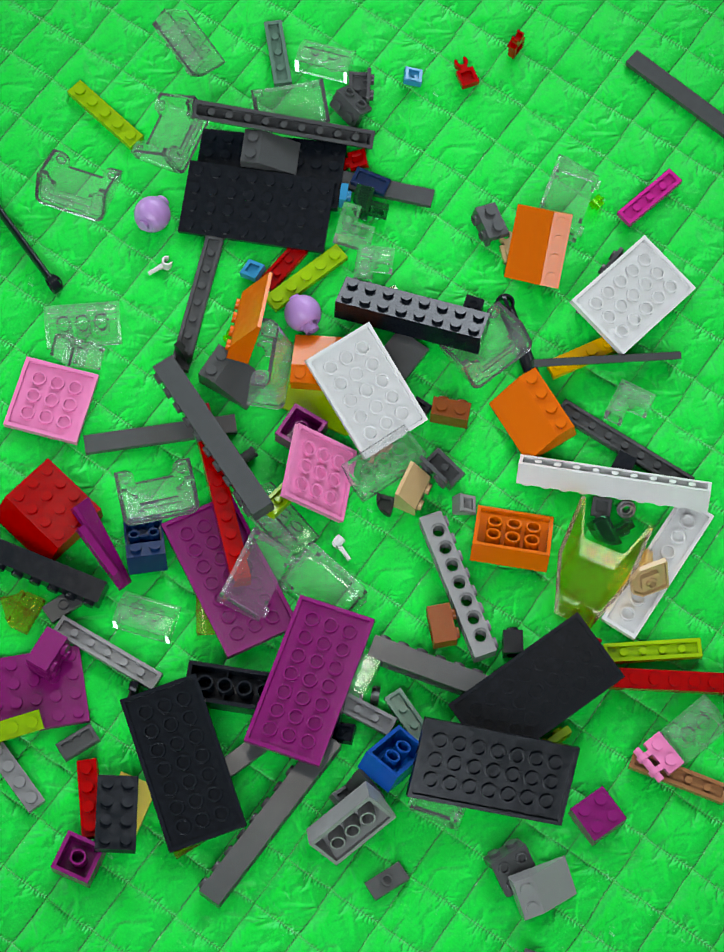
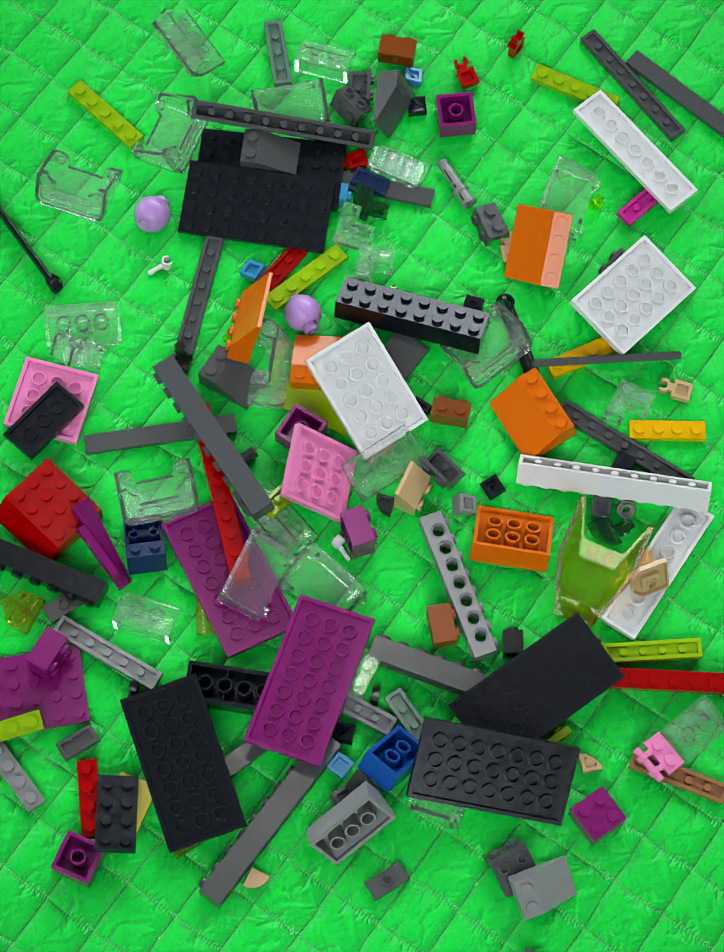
(43, 421): none -> black plate
(255, 879): none -> tan tile
(340, 765): none -> dark azure plate
(358, 532): none -> magenta brick
(391, 100): none -> dark grey slope
(397, 50): none -> dark orange brick
(398, 165): none -> clear slope
(417, 106): none -> black tile
(455, 114): none -> magenta brick
(460, 189): none -> light grey pin
(492, 487): none -> black tile
(566, 85): none -> lime plate
(589, 764): none -> tan tile
(632, 85): none -> dark grey tile
(635, 151): none -> white plate
(667, 430): none -> yellow plate
(679, 389): none -> tan plate

